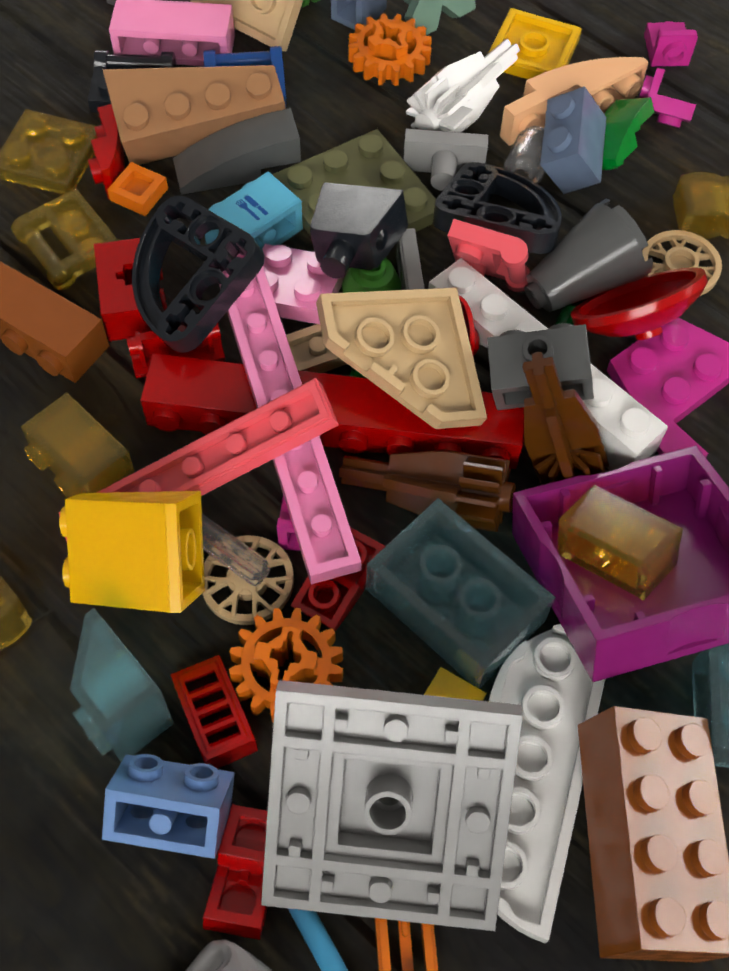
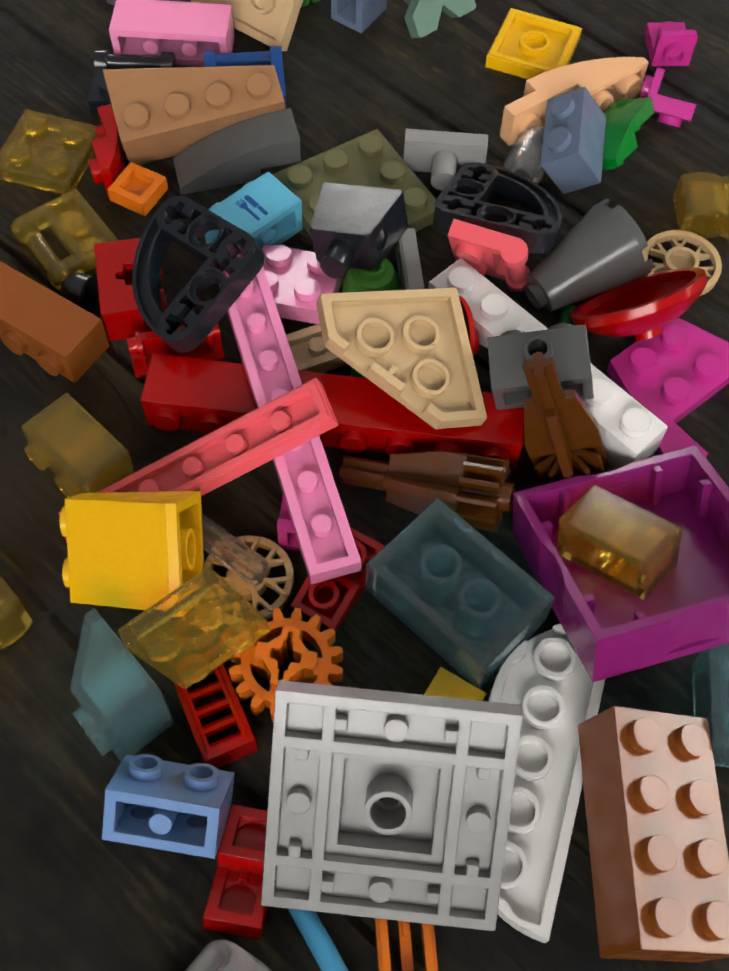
(80, 289): none -> black hinge
(194, 629): none -> clear yellow plate
(389, 49): orange gear -> none
(460, 90): white piece -> none

